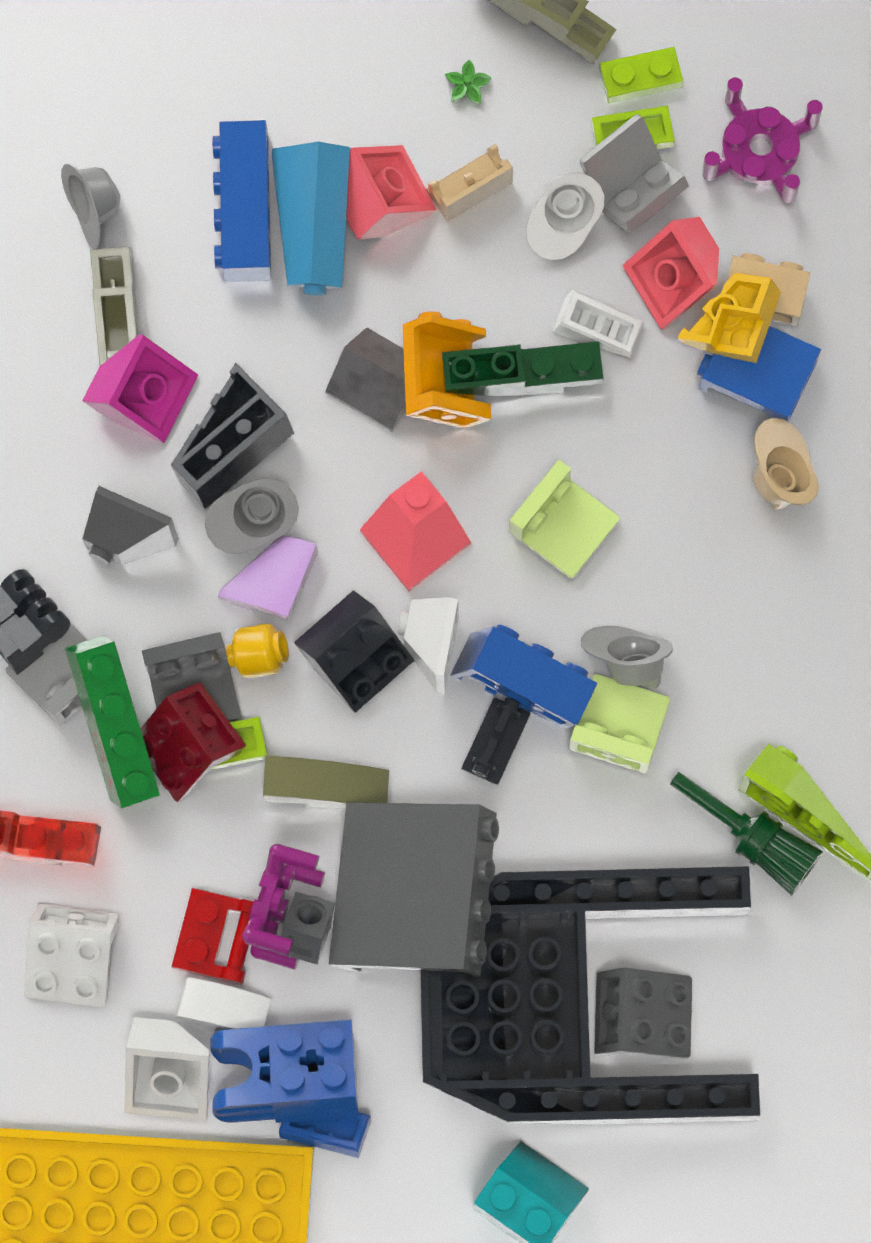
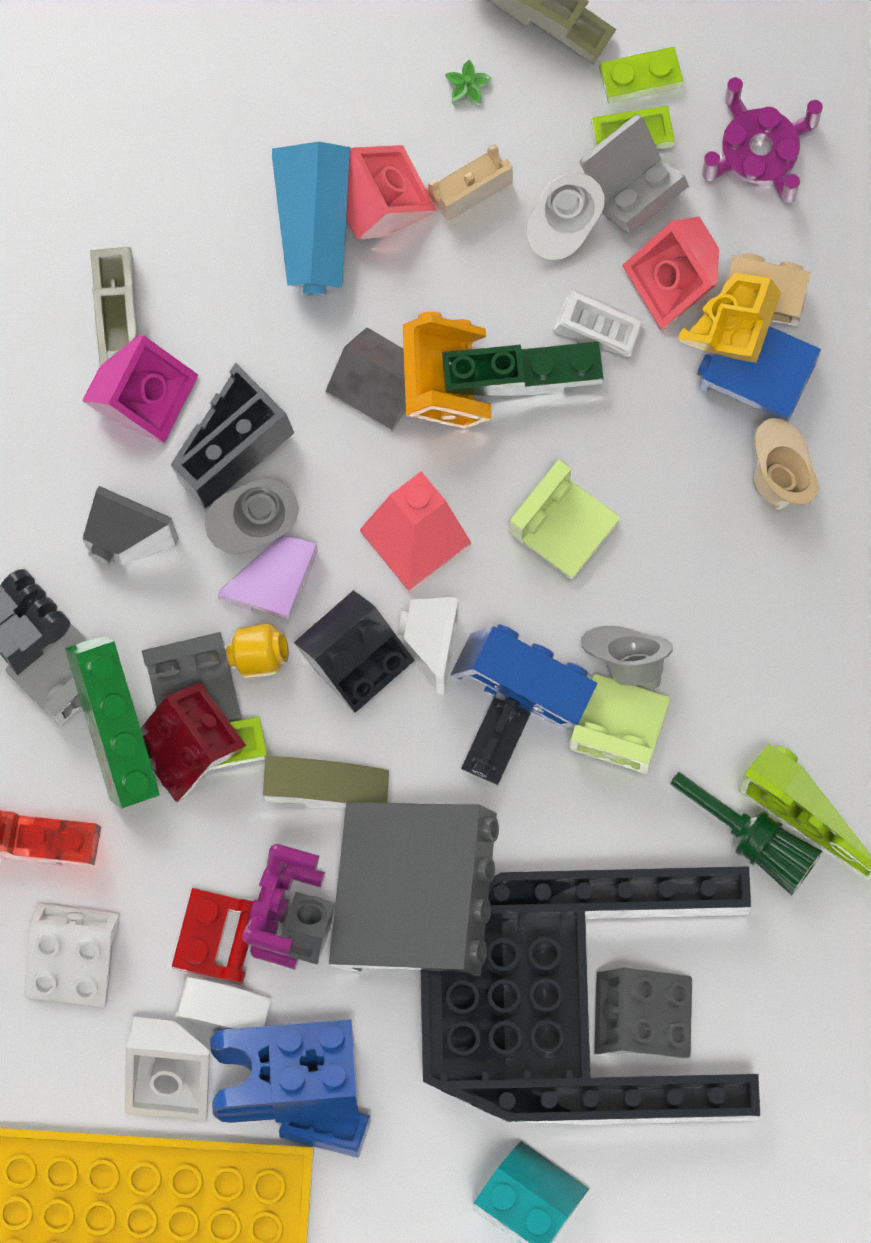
(91, 197): light grey piece -> none
(244, 201): blue brick -> none

